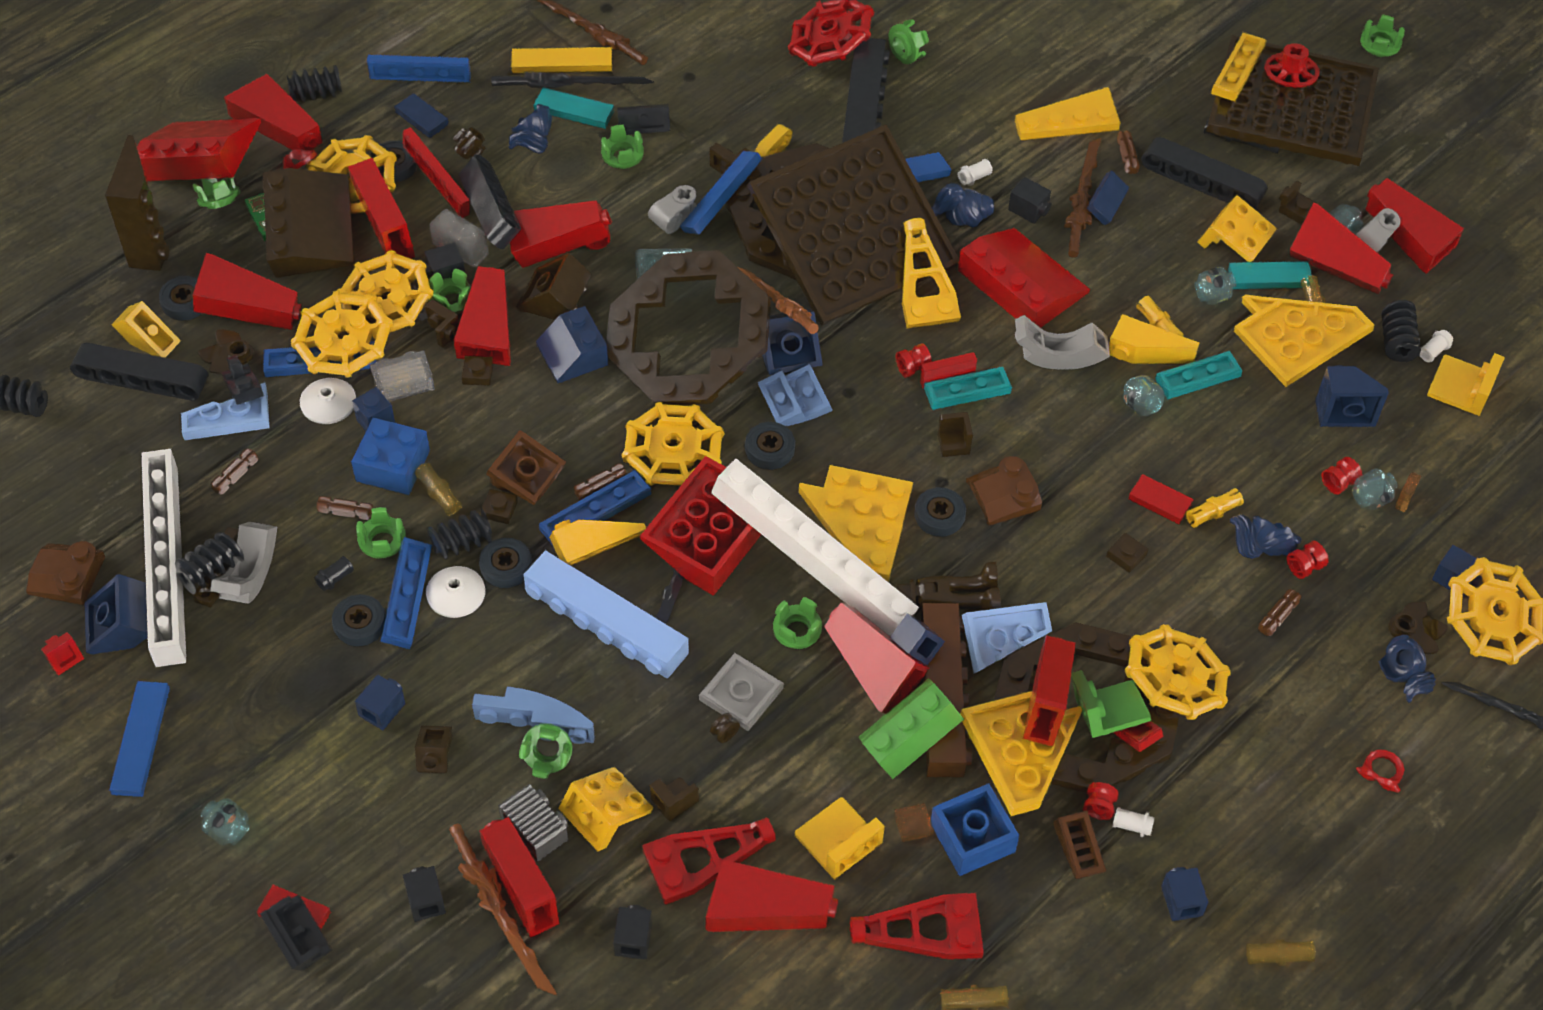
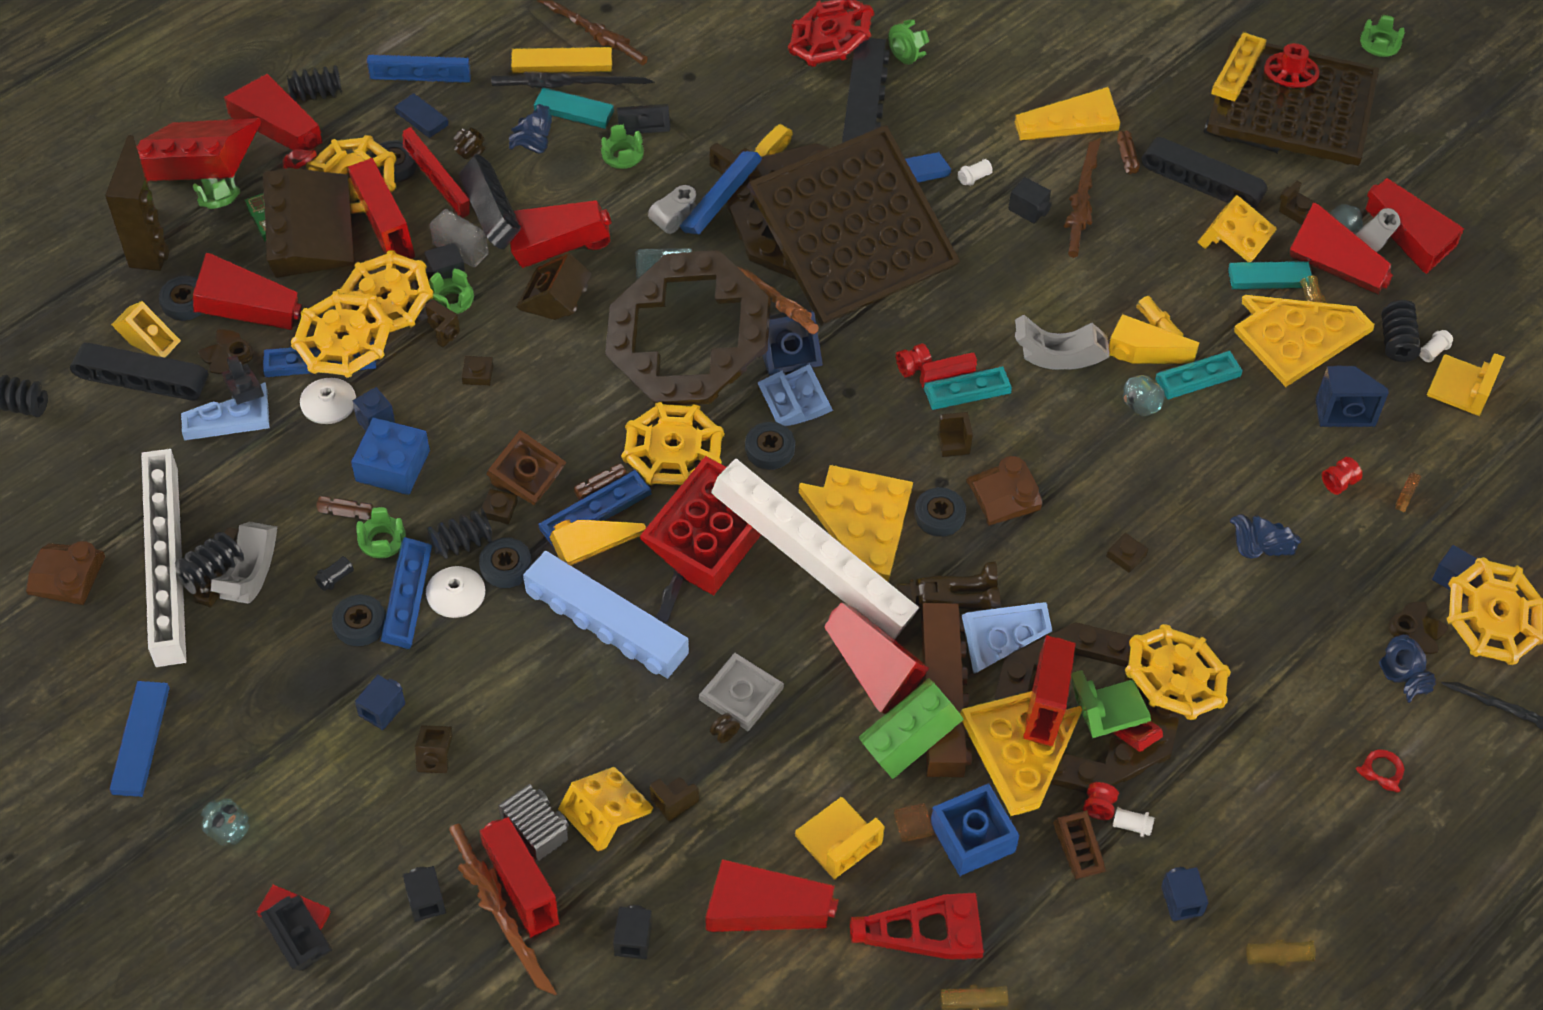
(62, 653): red tile -> none
(116, 616): dark blue slope -> none
(234, 471): axle -> none
(402, 375): clear brick -> none
(438, 489): clear yellow pin -> none
(485, 320): red slope -> none
(531, 708): medium blue slope -> none
(542, 764): bright green piece -> none
(573, 345): dark blue slope -> none
(670, 872): red plate -> none
(802, 613): bright green piece -> none
(917, 639): dark blue brick -> none
(928, 309): yellow plate -> none
(962, 205): dark blue hair -> none
(1020, 276): red slope -> none
(1107, 197): dark blue tile -> none
(1160, 499): red tile -> none
(1214, 507): yellow pin -> none
(1215, 285): clear light blue head -> none
(1279, 612): reddish brown axle -> none
(1308, 559): red wheel -> none
(1374, 489): clear light blue head -> none

